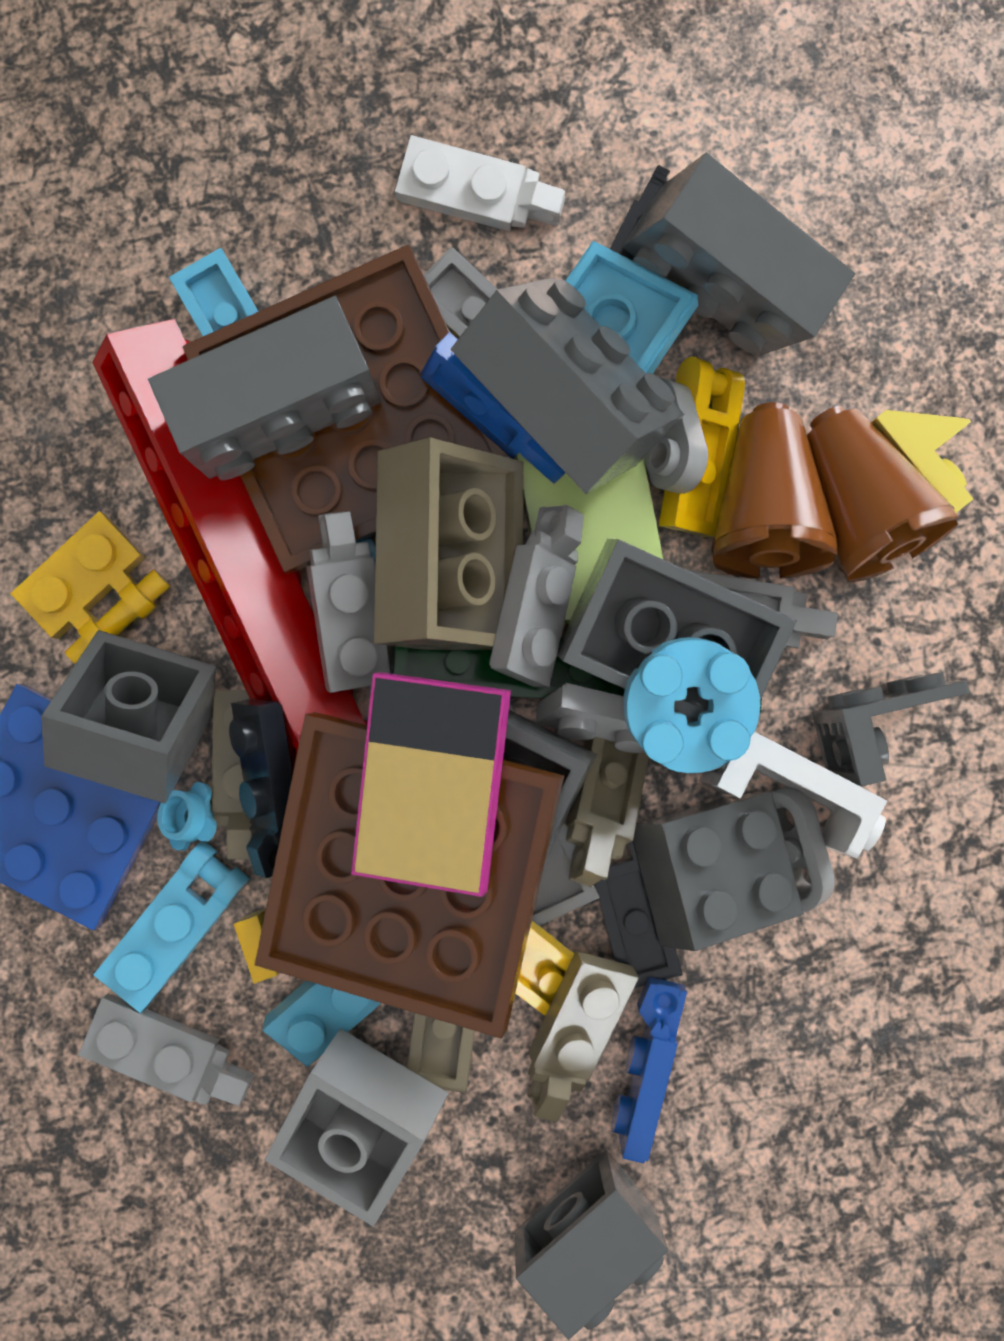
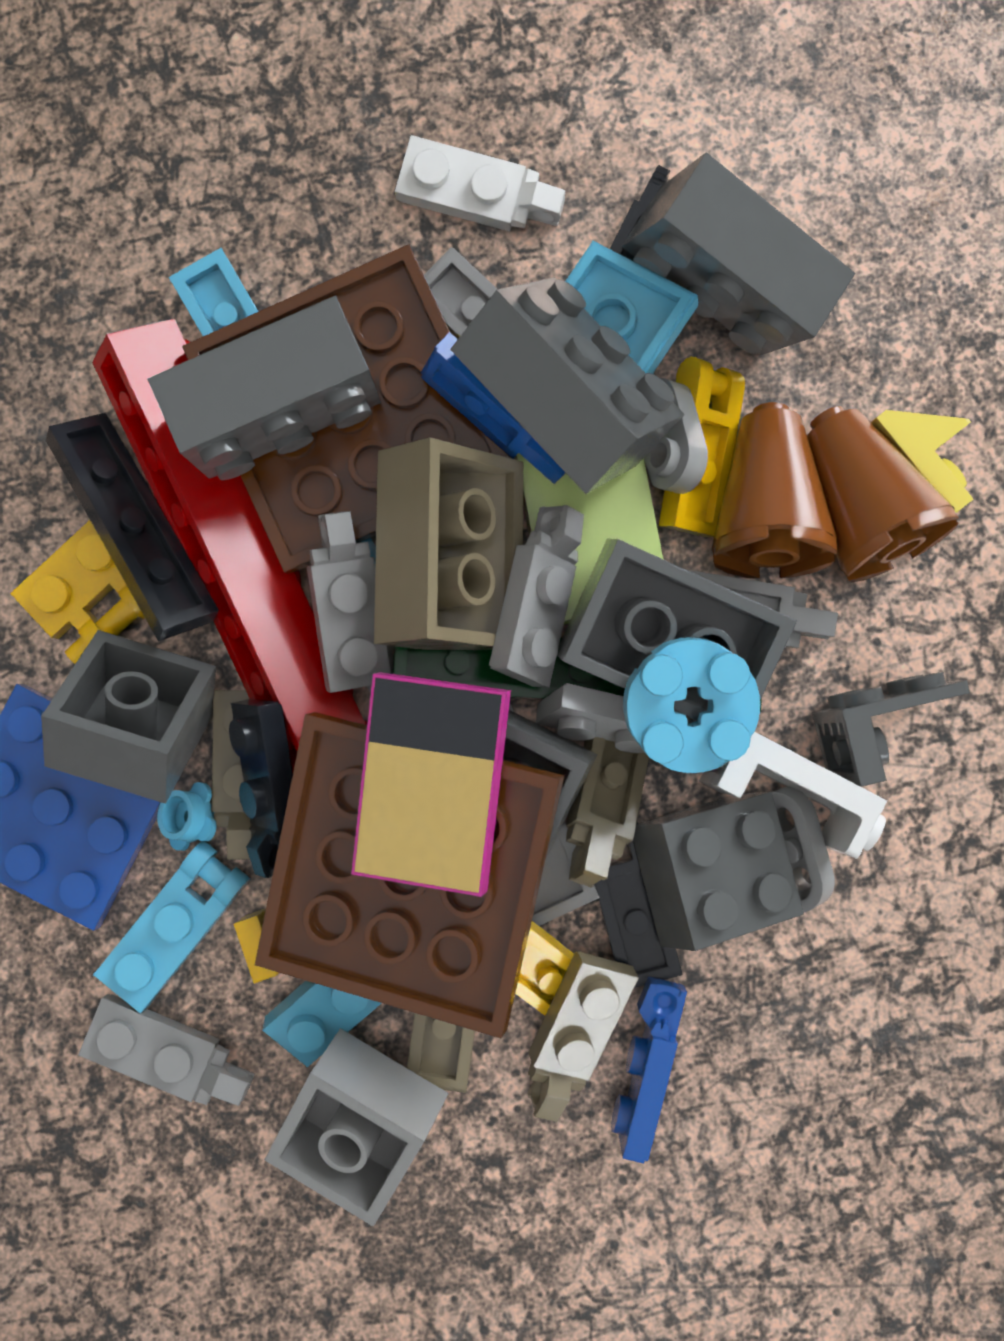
(132, 526): none -> black plate
(589, 1246): dark grey brick -> none

